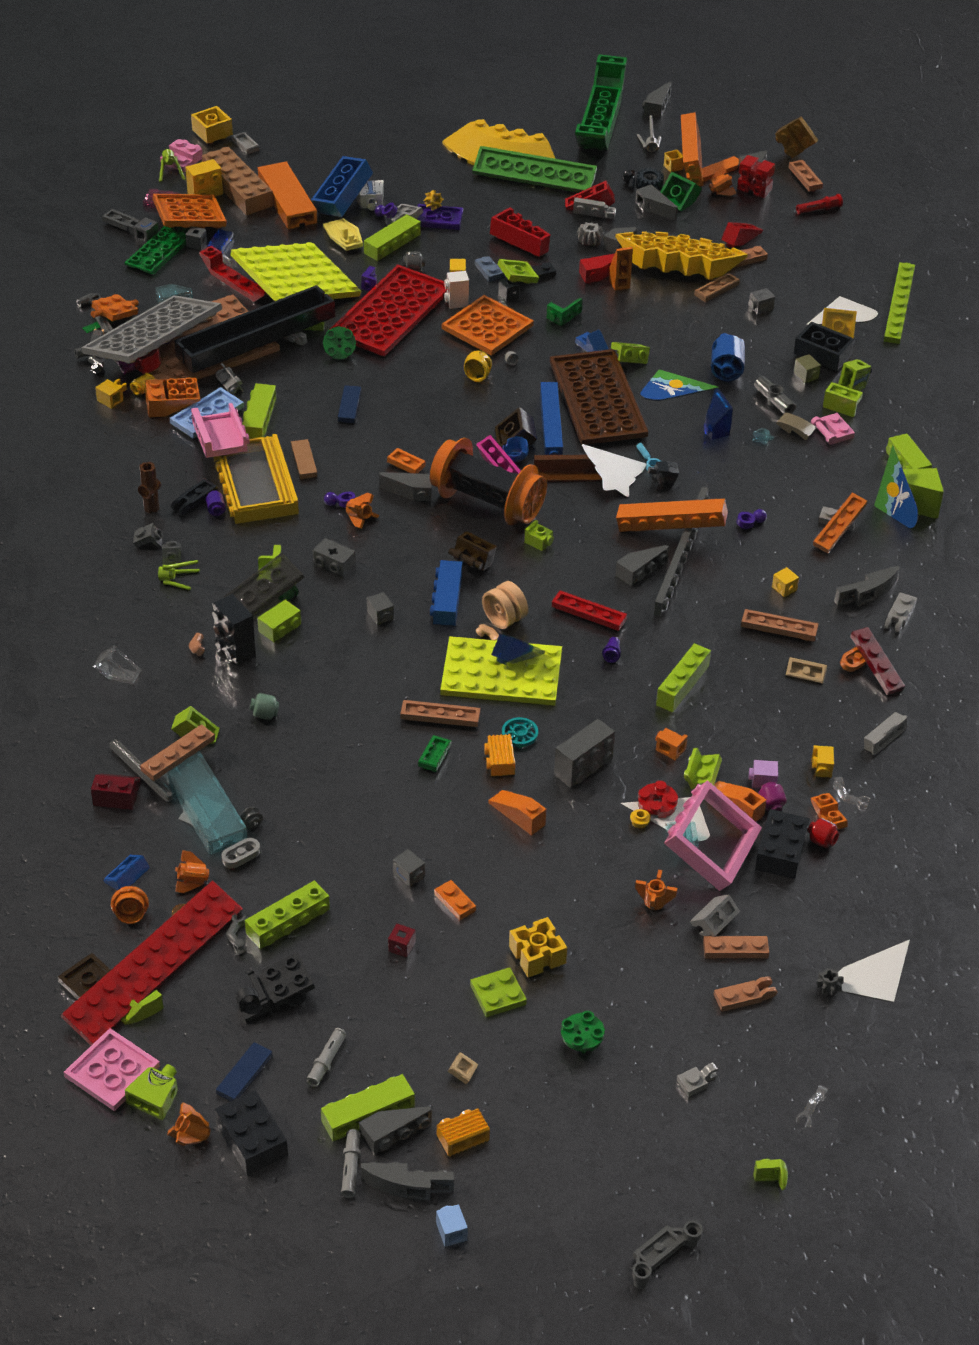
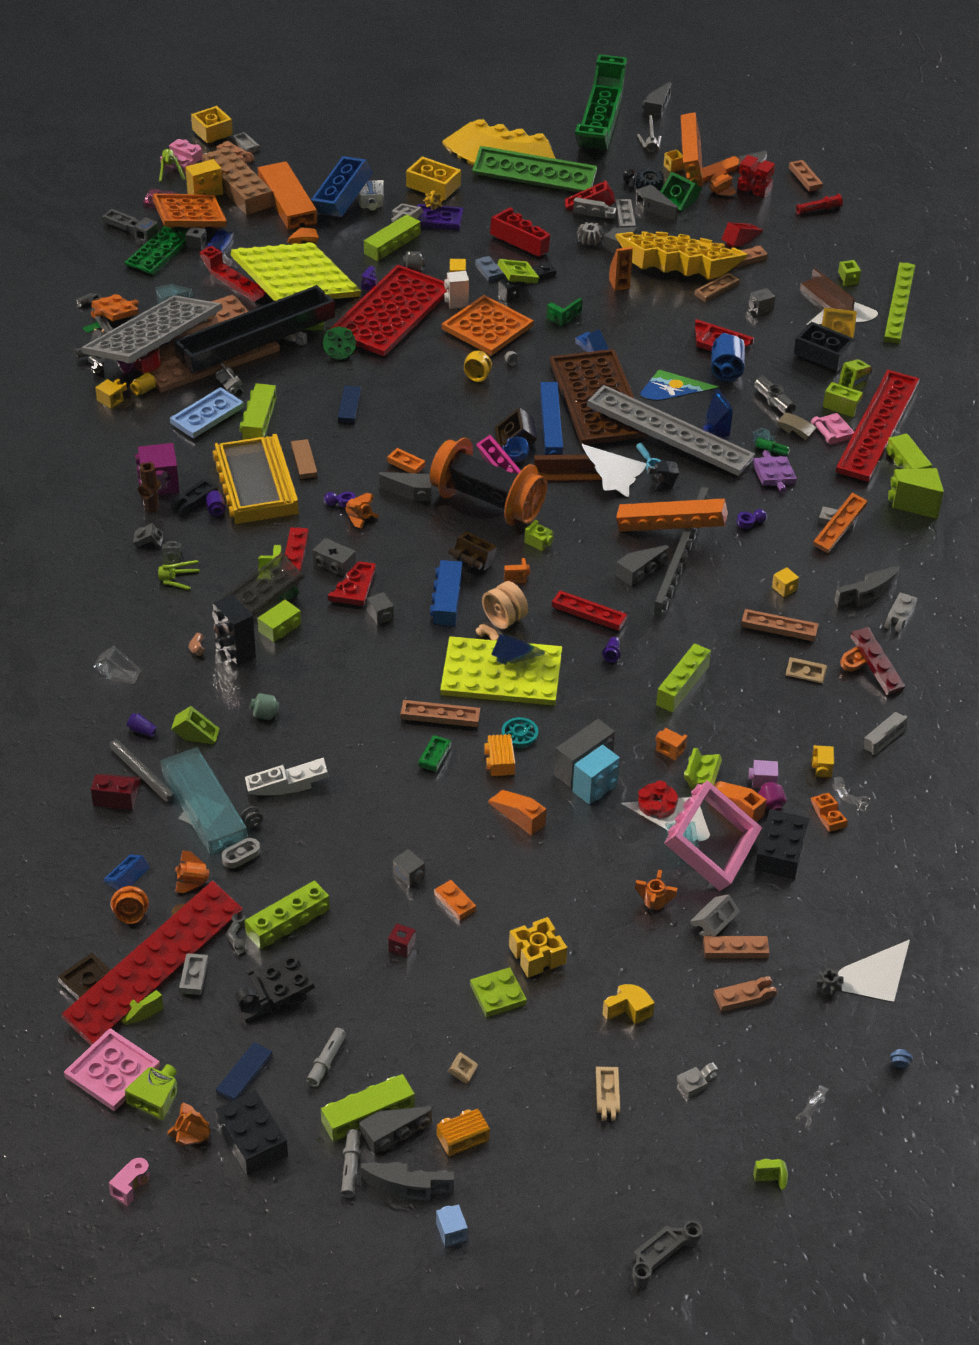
(129, 1179): none -> bright pink leg
(141, 725): none -> dark purple cone
(165, 464): none -> magenta brick
(170, 395): orange slope -> none
(177, 752): nougat plate -> none
(193, 974): none -> light grey plate
(220, 432): bright pink panel -> none
(243, 155): none -> nougat hinge
(281, 781): none -> white slope
(296, 546): none -> red plate
(305, 234): none -> orange slope
(344, 234): light yellow piece -> none
(355, 585): none -> red wing
(388, 211): dark purple plate -> none
(432, 175): none -> yellow brick
(517, 573): none -> orange bracket
(580, 1023): green plate -> none
(595, 268): red slope -> none
(596, 774): none -> medium azure brick
(607, 1092): none -> tan hinge
(625, 213): none -> light grey plate
(631, 352): lime bracket -> none
(631, 1000): none -> yellow brick
(640, 818): yellow plate -> none
(671, 430): none -> light grey plate
(708, 333): none -> red wing
(772, 447): none -> green axle
(774, 471): none -> medium lavender plate
(795, 137): pearl gold plate -> none
(807, 368): olive brick -> none
(823, 833): red head -> none
(827, 292): none -> reddish brown panel
(849, 272): none -> lime brick
(877, 425): none -> red plate
(895, 494): sticker -> none
(901, 1058): none -> medium blue plate

